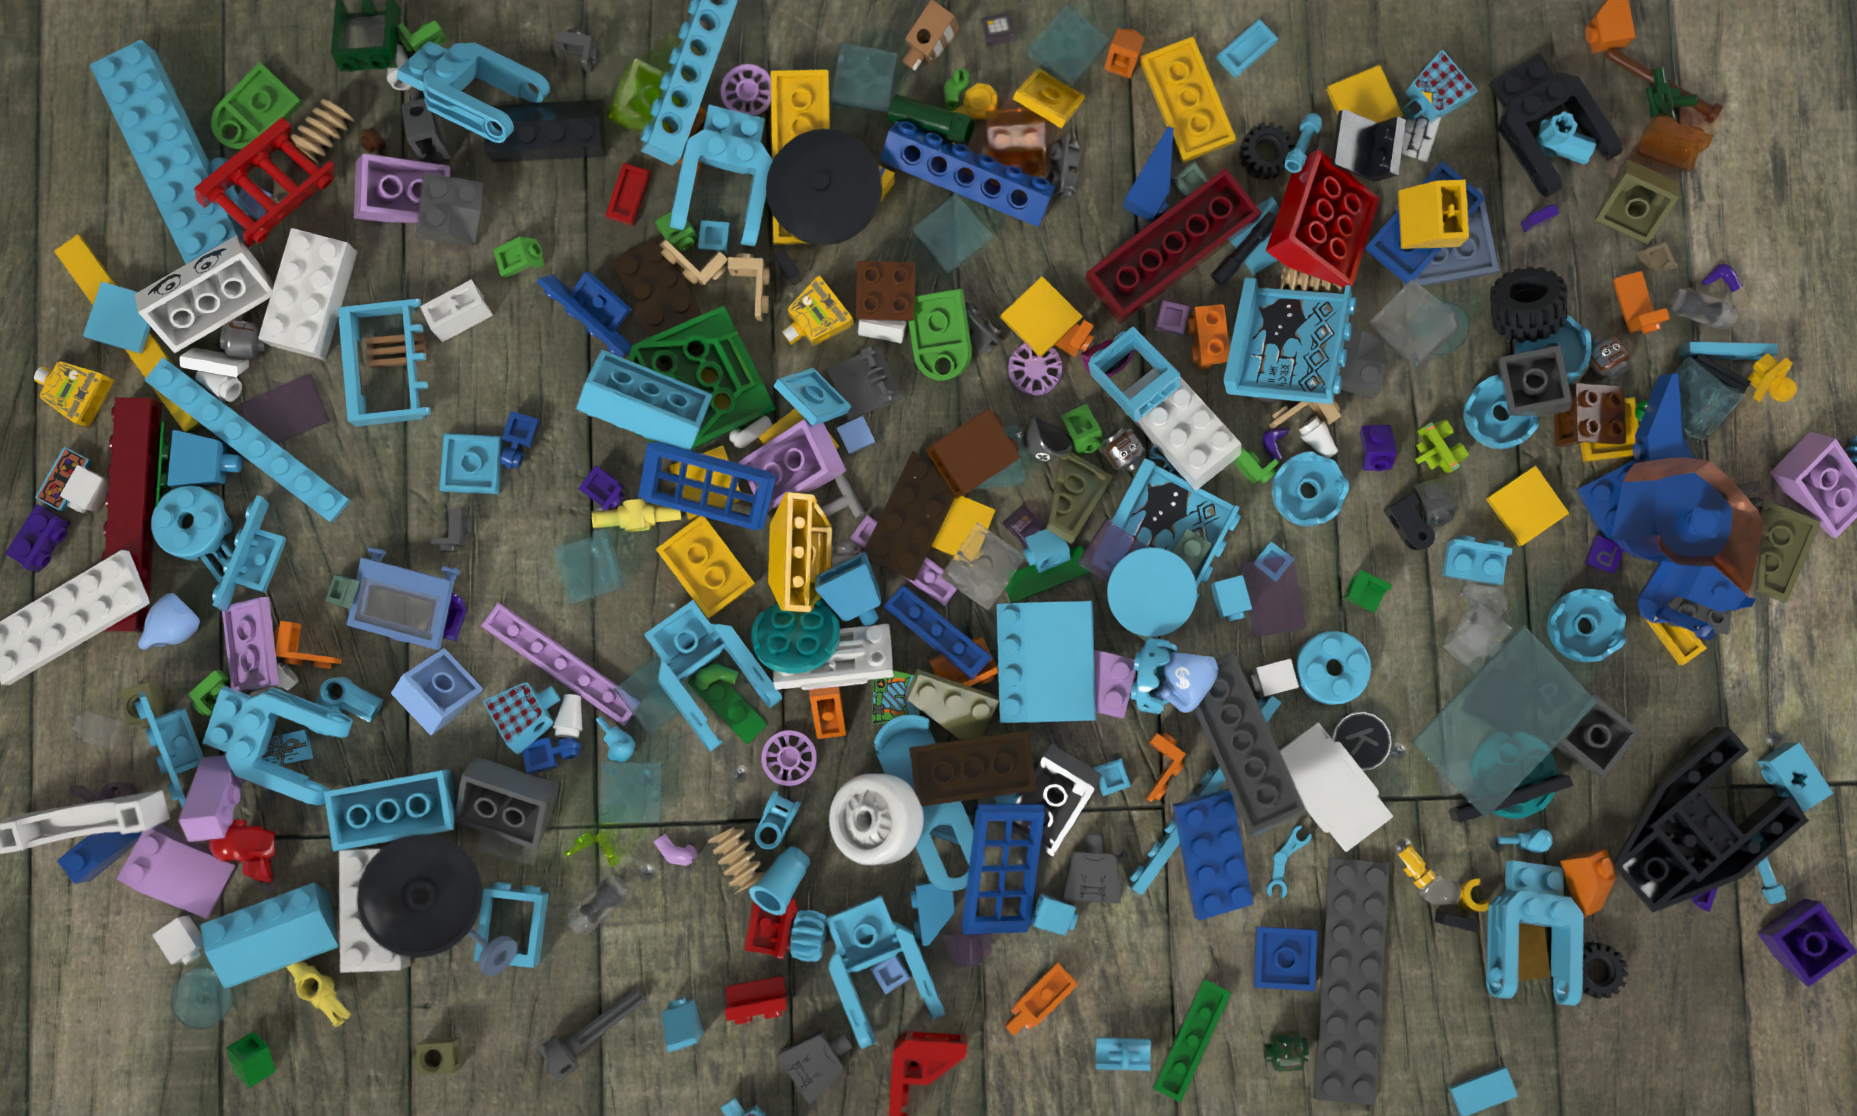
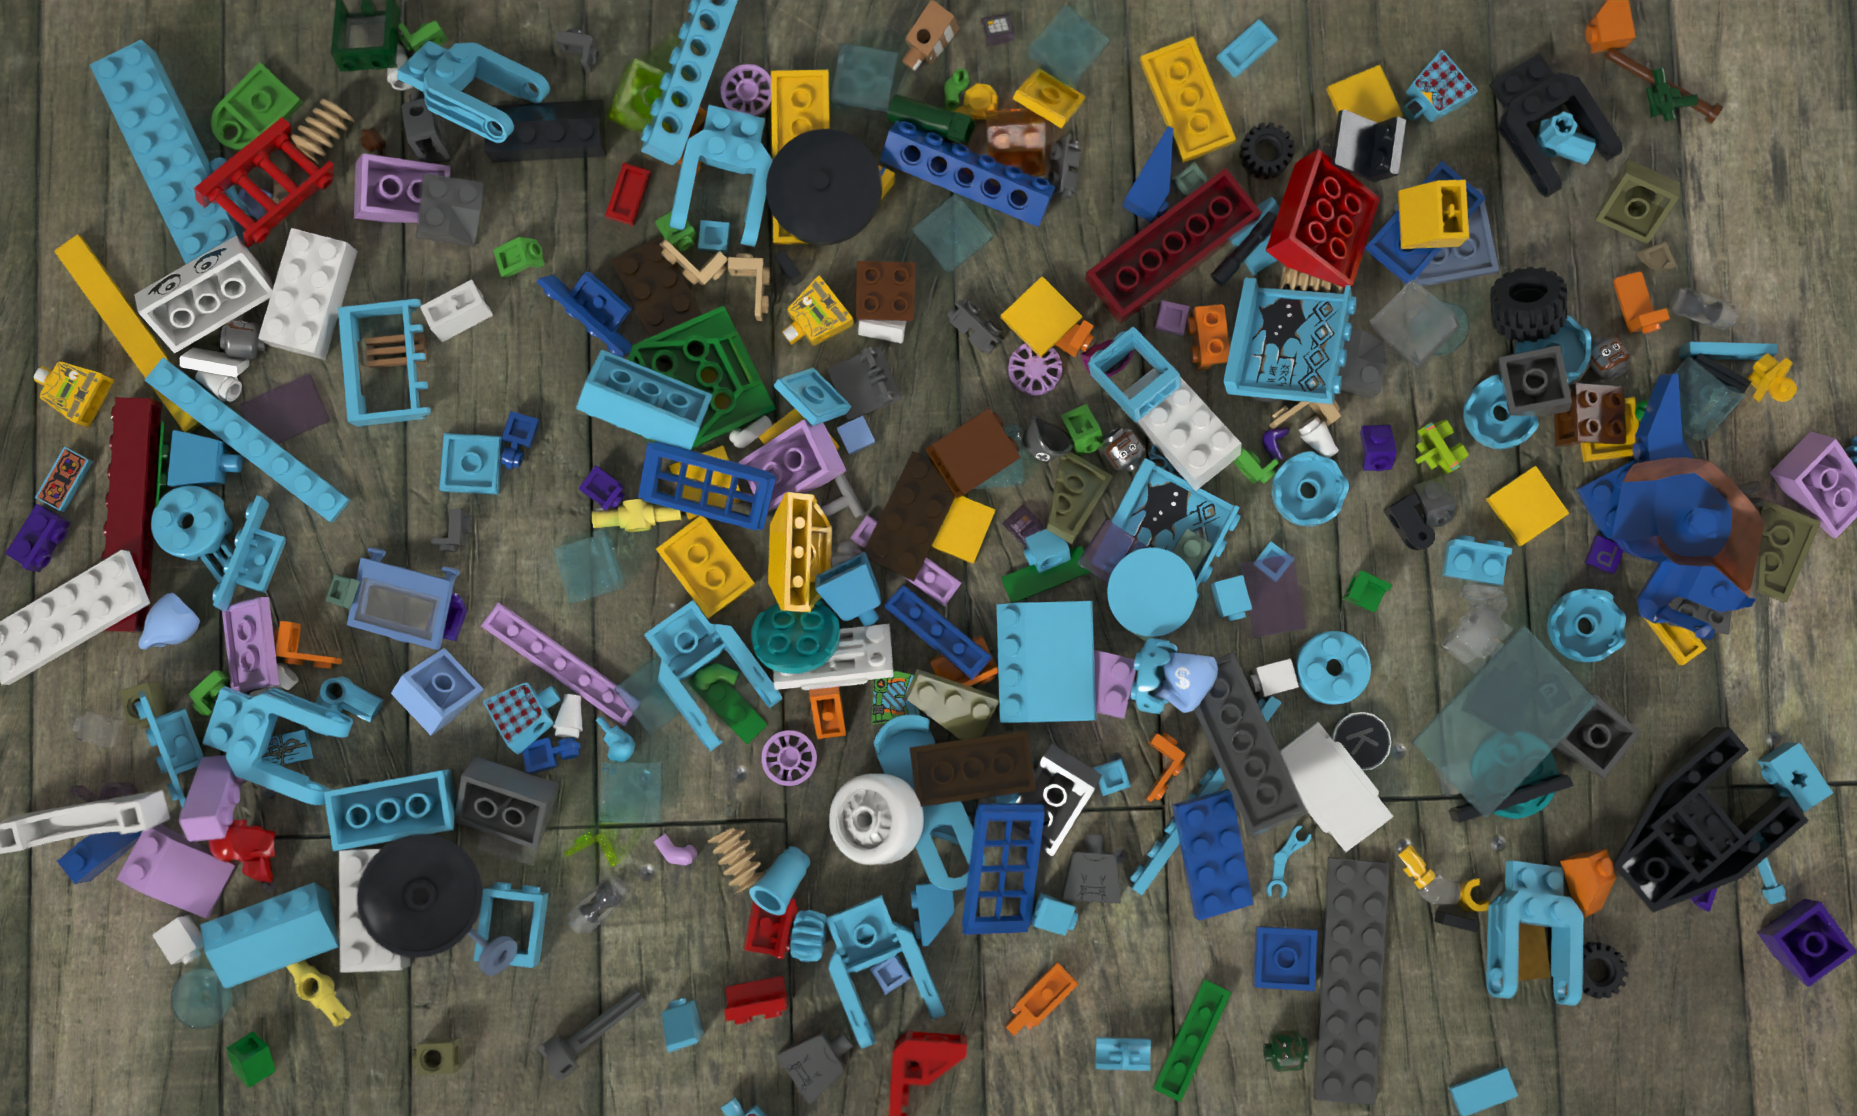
(85, 490): white brick -> none
(117, 320): medium azure tile -> none
(776, 819): medium azure piece -> none
(939, 332): bright green tile -> none
(968, 949): clear purple piece -> none
(982, 566): clear slope -> none
(1124, 52): orange slope -> none
(1296, 158): medium azure bar -> none
(1419, 137): white sticker -> none
(1534, 841): medium azure piece -> none
(1539, 217): dark purple tile -> none
(1673, 143): clear orange bracket -> none
(1728, 275): dark purple animal -> none

